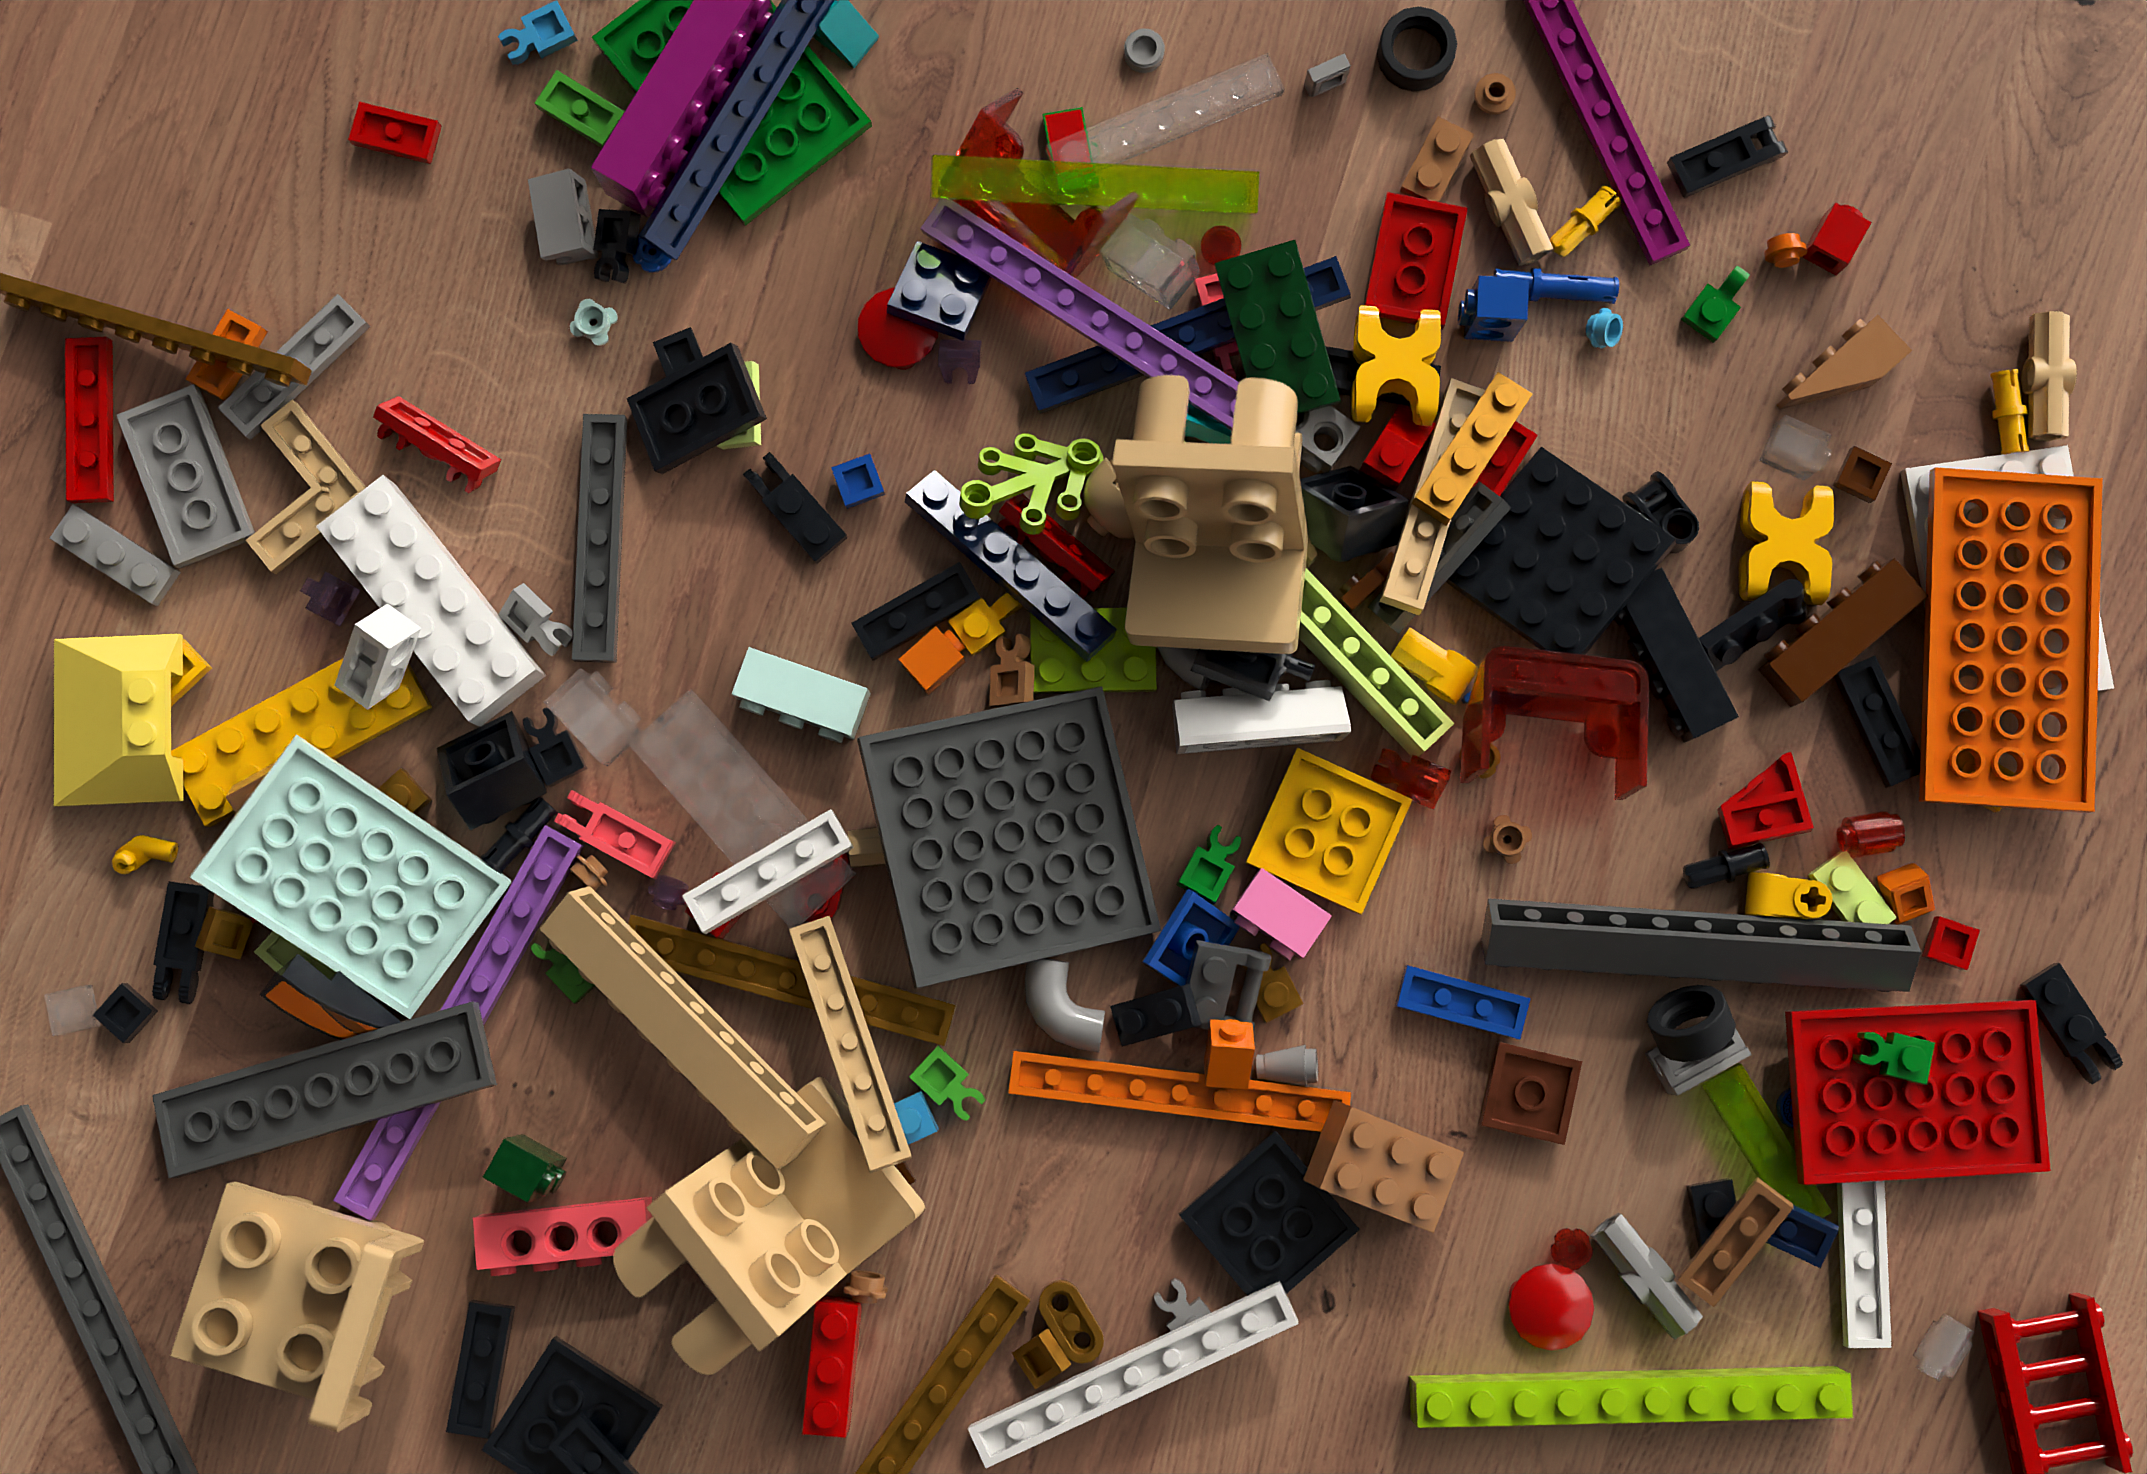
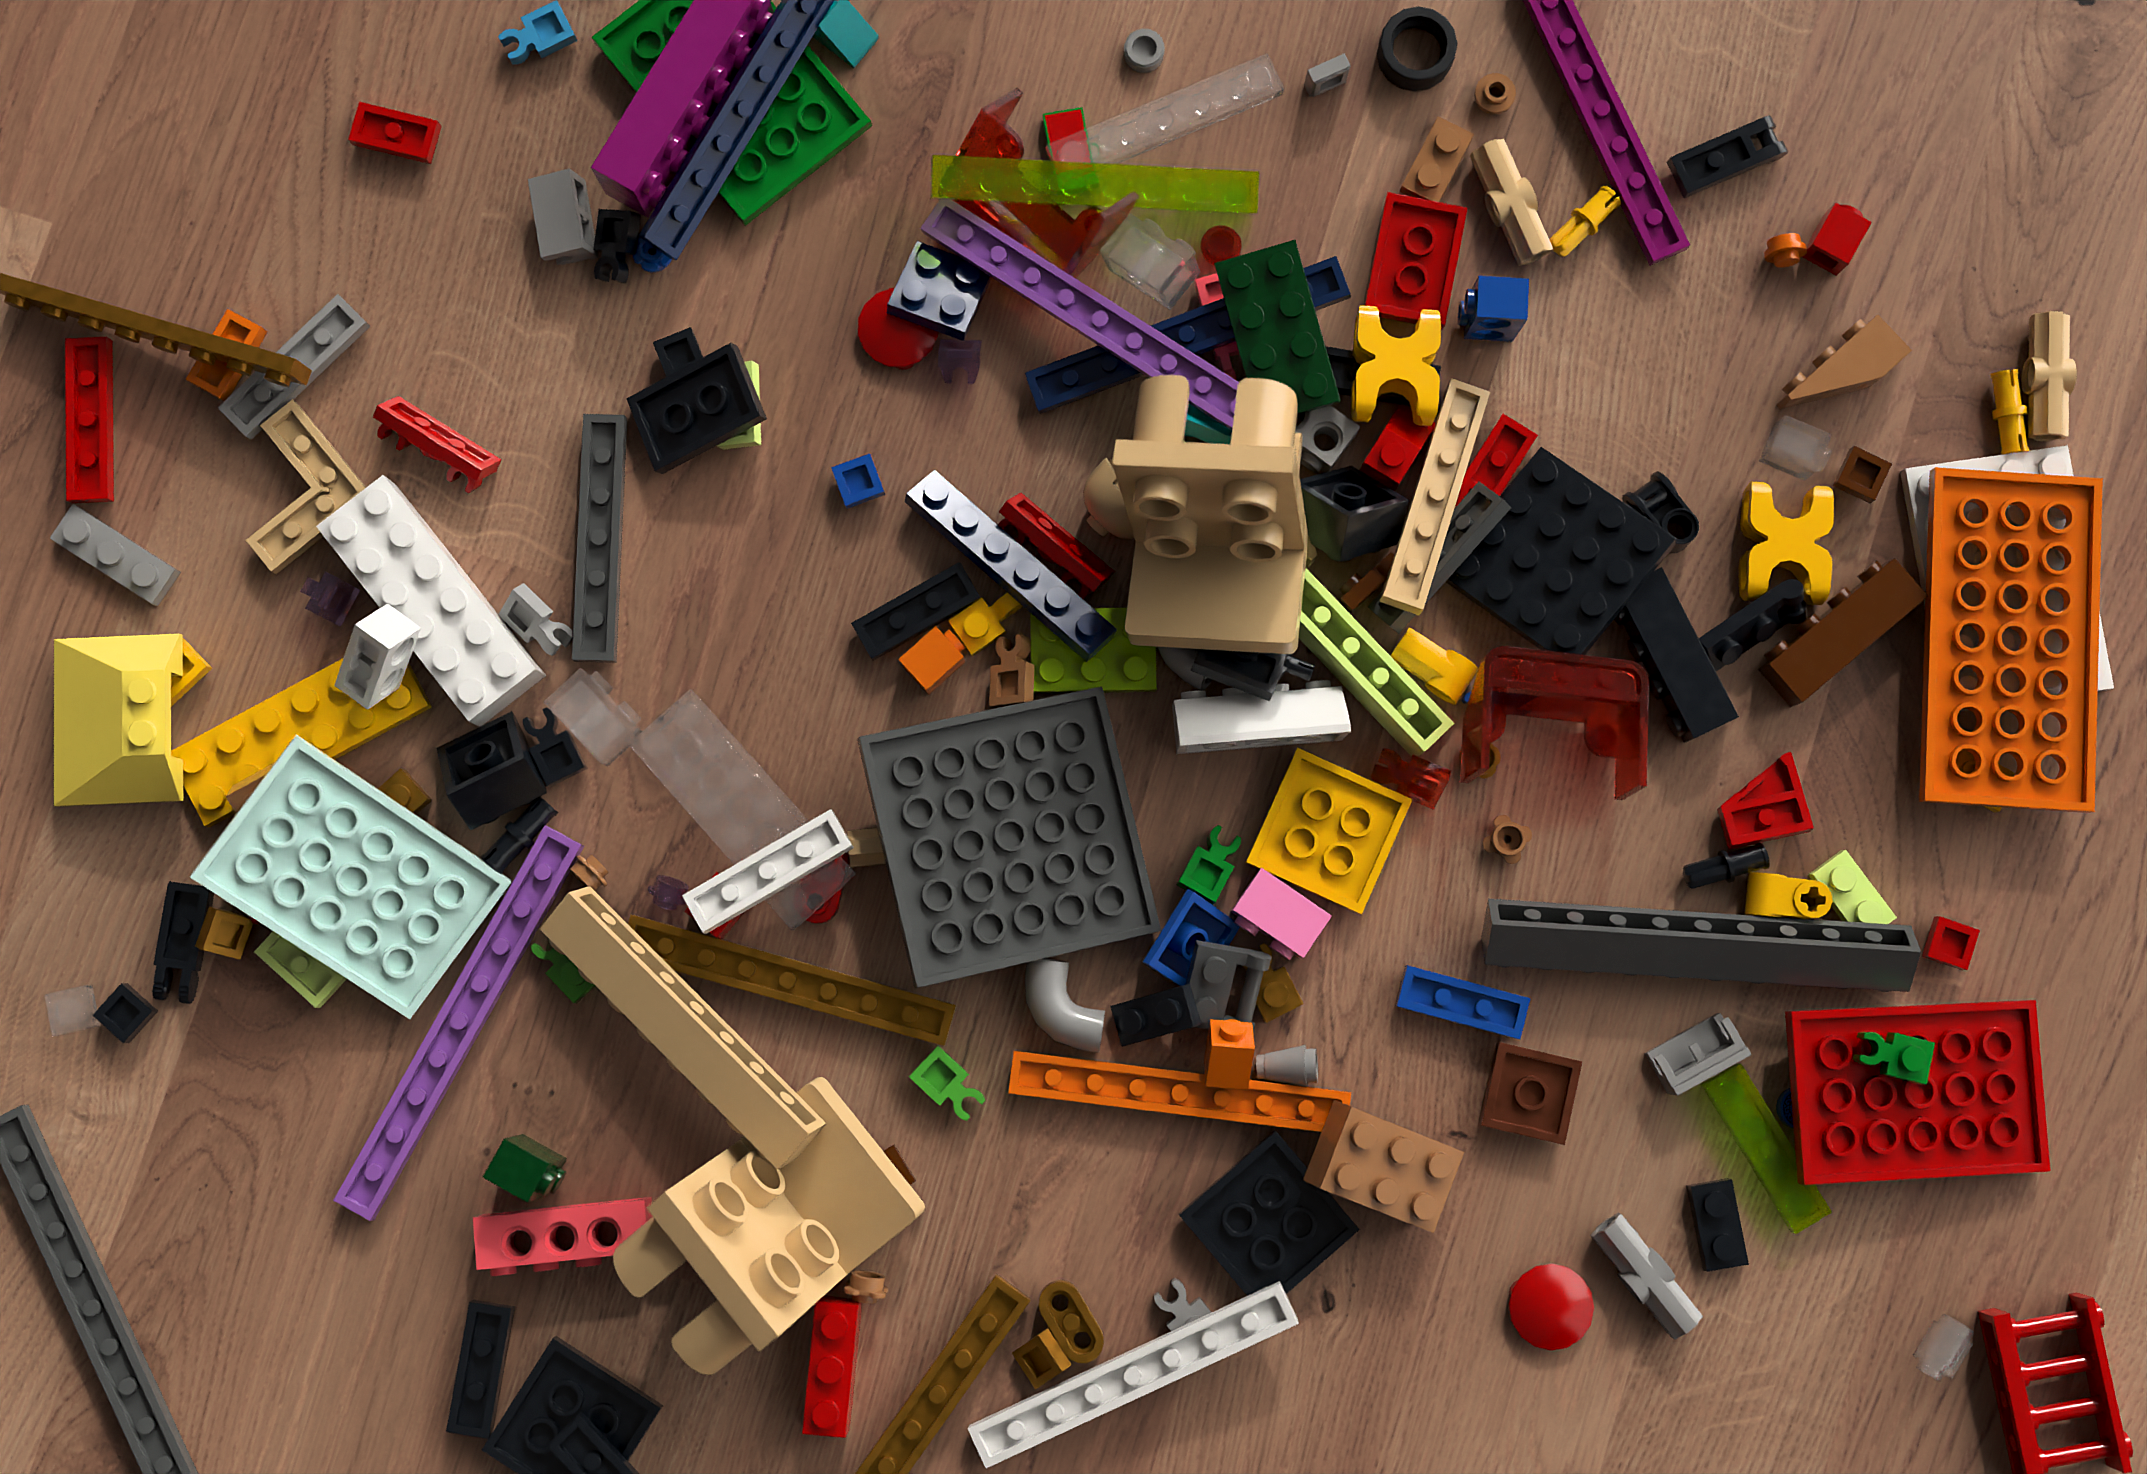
(140, 851): yellow arm -> none
(186, 476): light grey plate -> none
(295, 1299): tan piece -> none
(324, 1090): dark grey plate -> none
(325, 1004): black slope -> none
(579, 108): bright green plate -> none
(585, 313): light aqua plate -> none
(619, 836): coral hinge -> none
(798, 511): black hinge -> none
(800, 695): light aqua brick -> none
(850, 1044): tan plate -> none
(916, 1117): dark azure brick -> none
(1077, 460): lime plant -> none
(1471, 448): plate -> none
(1566, 286): blue pin -> none
(1583, 1249): clear red plate -> none
(1604, 328): medium azure plate -> none
(1630, 1396): lime brick -> none
(1699, 1040): black tyre -> none
(1714, 308): green plate -> none
(1735, 1242): medium nougat plate -> none
(1805, 1236): dark blue plate -> none
(1864, 1264): white plate -> none
(1870, 834): clear red brick -> none
(1879, 721): black plate -> none
(1907, 892): orange slope -> none
(2070, 1020): black hinge -> none

